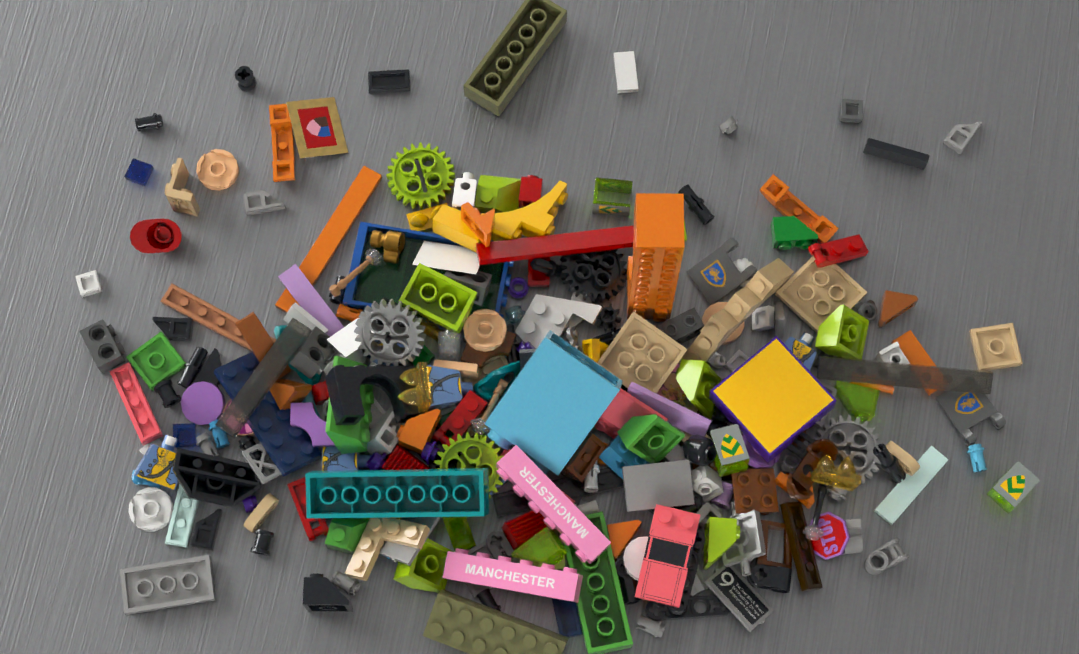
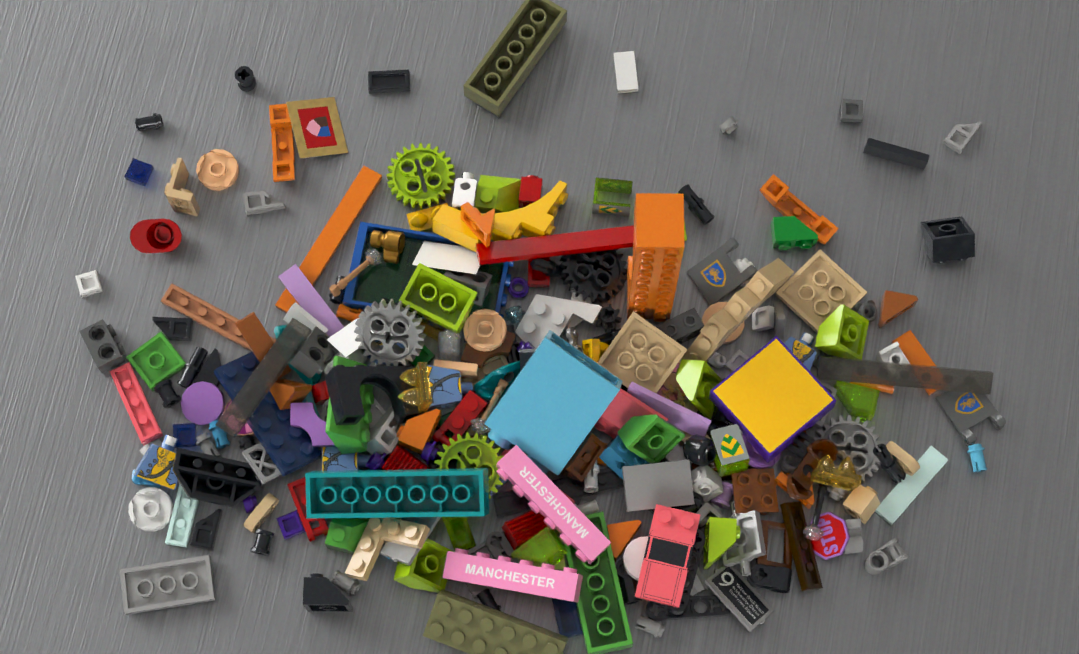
(290, 525): none -> dark purple tile
(838, 251): red plate -> none
(862, 503): none -> tan brick
(948, 239): none -> black slope
(995, 347): tan tile -> none
(1013, 487): piece -> none

